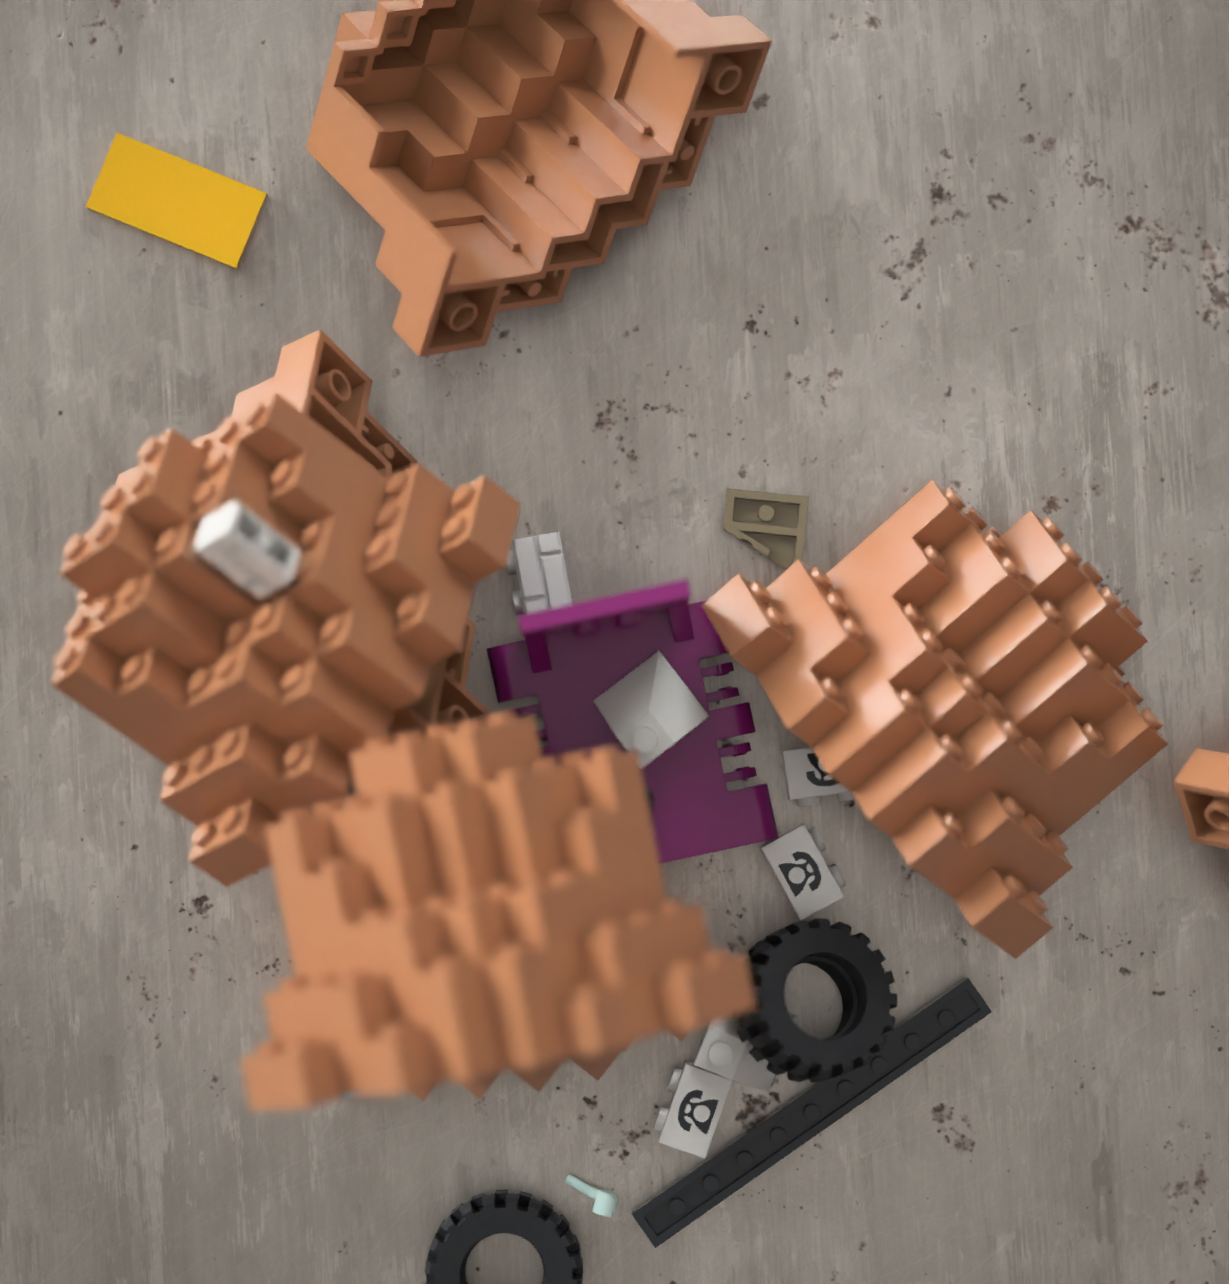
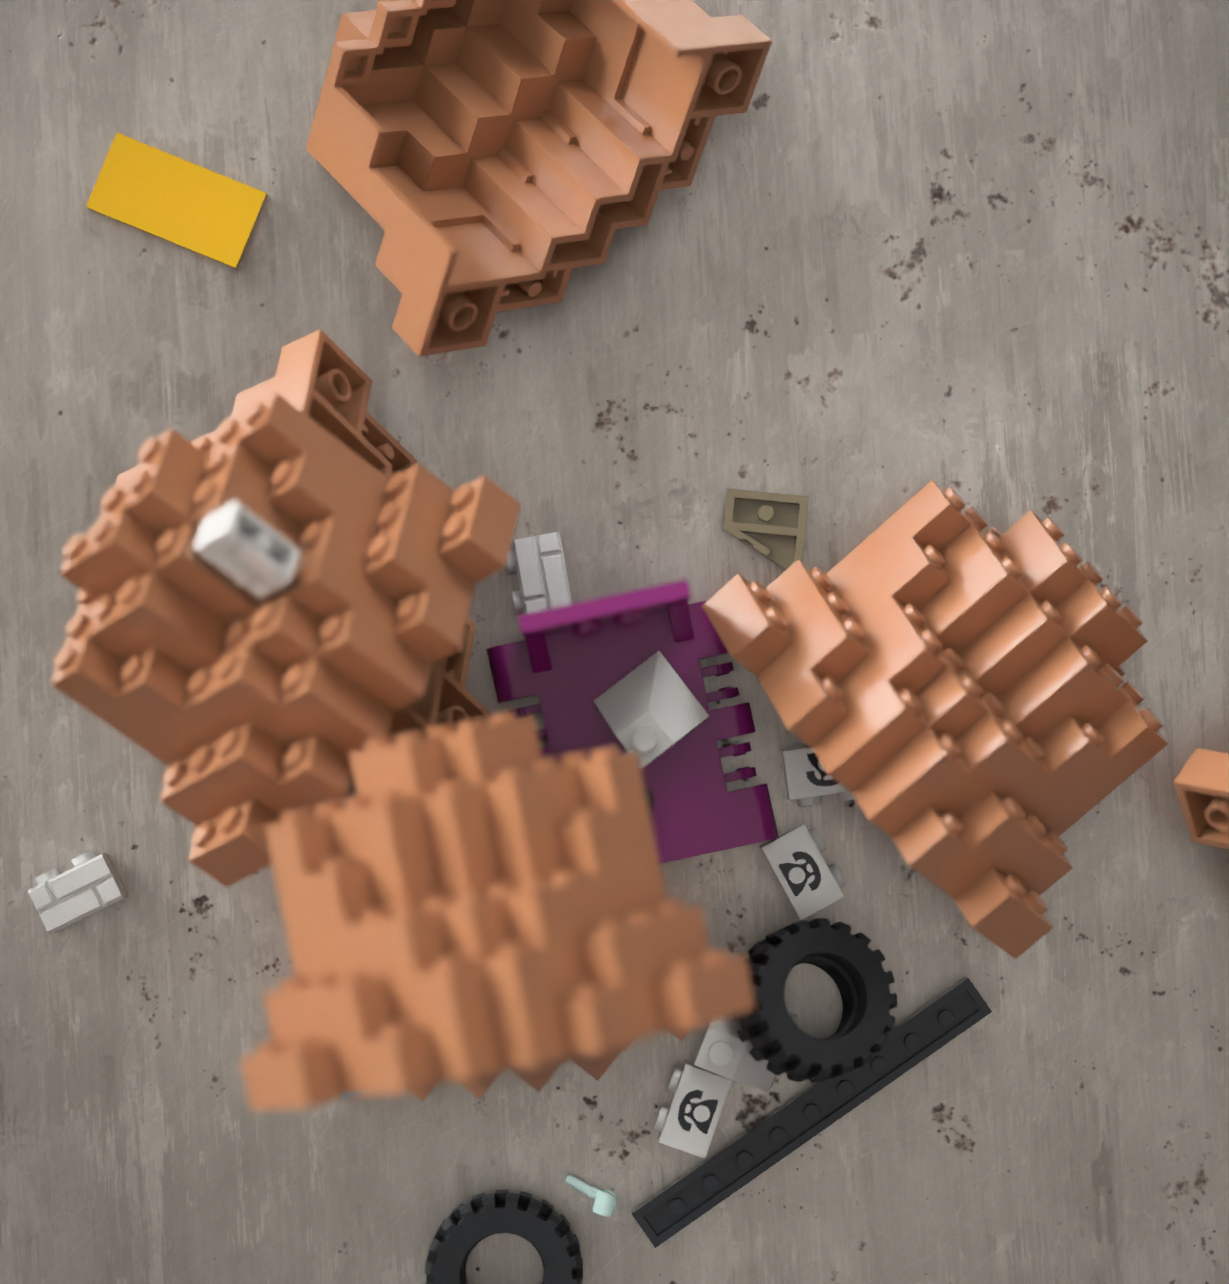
(76, 892): none -> white brick

